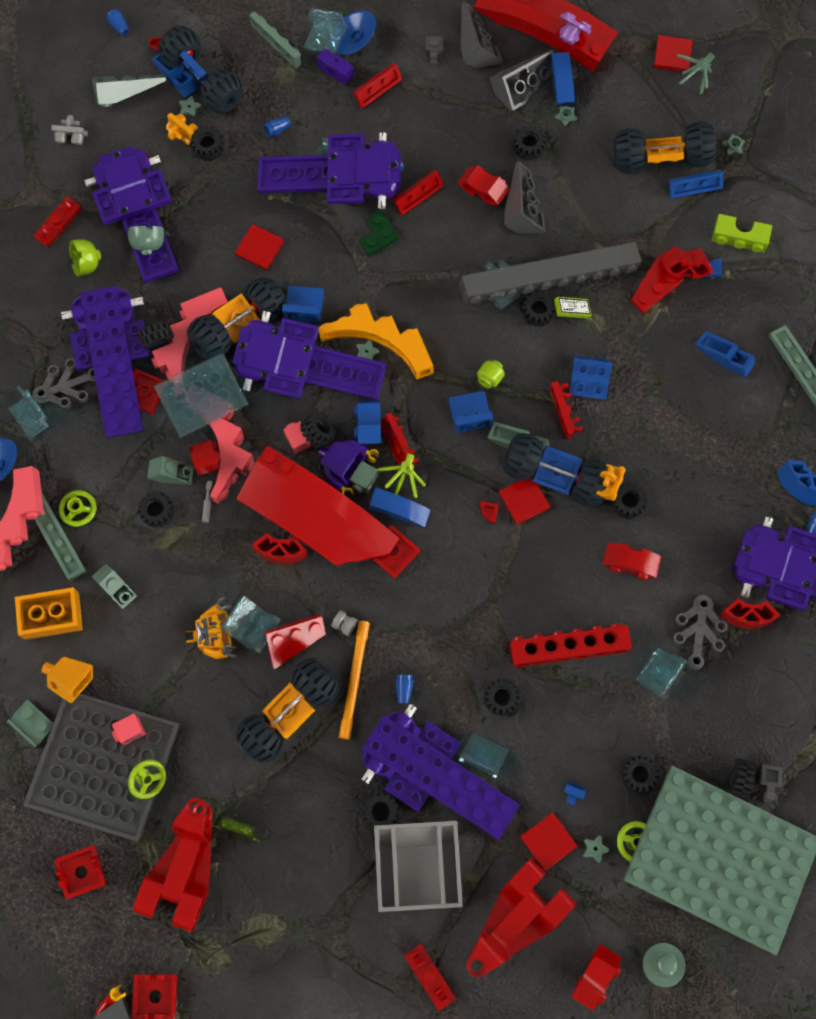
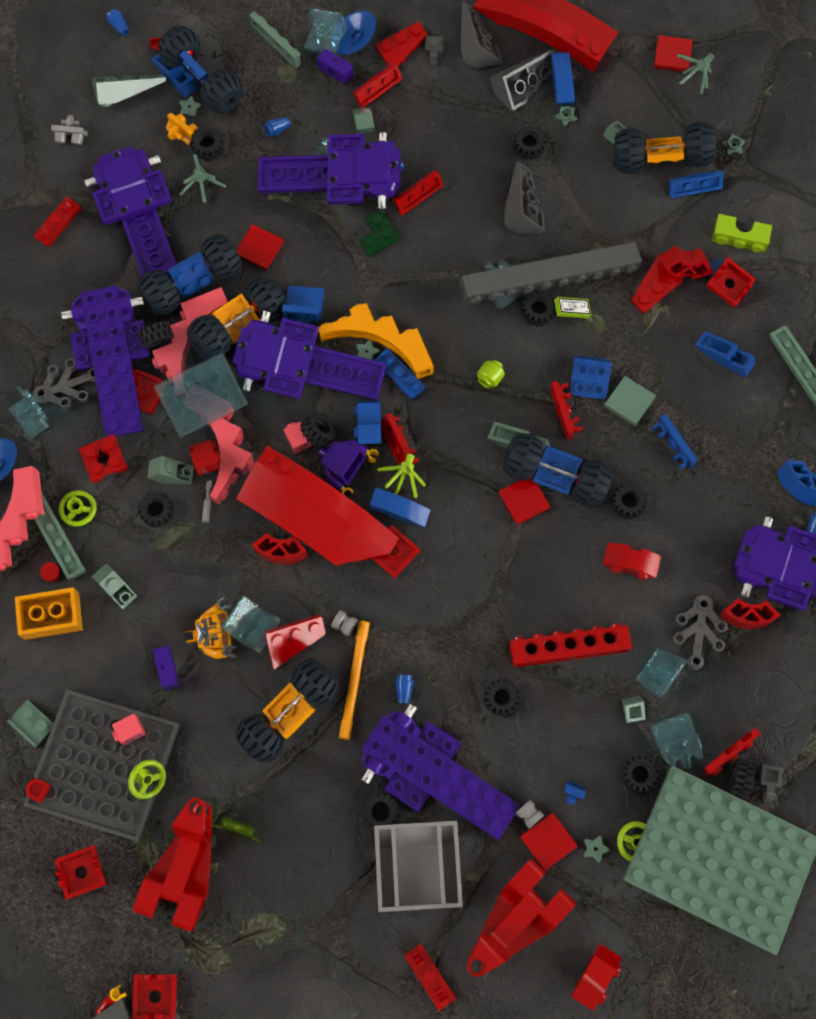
(37, 789): none -> red tile
(50, 572): none -> red tile
(68, 677): light orange torso -> none
(84, 256): lime cylinder -> none
(91, 456): none -> red brick
(146, 238): sand green cylinder -> none
(166, 667): none -> dark purple piece
(190, 275): none -> black plate
(199, 175): none -> sand green plant
(363, 120): none -> sand green slope
(364, 478): sand green brick -> none
(400, 45): none -> red wing
(400, 374): none -> blue plate
(470, 412): blue bracket -> none
(484, 754): clear light blue slope -> none
(488, 187): red brick -> none
(489, 511): red tile -> none
(530, 814): none -> light grey wheel
(572, 29): medium lavender plate -> none
(612, 129): none -> sand green slope
(614, 478): light orange hips -> none
(630, 401): none -> sand green tile
(633, 709): none -> sand green slope
(664, 965): sand green plate -> none
(675, 442): none -> blue plate
(677, 740): none -> clear light blue plate
(731, 753): none -> red wing
(741, 278): none -> red piece

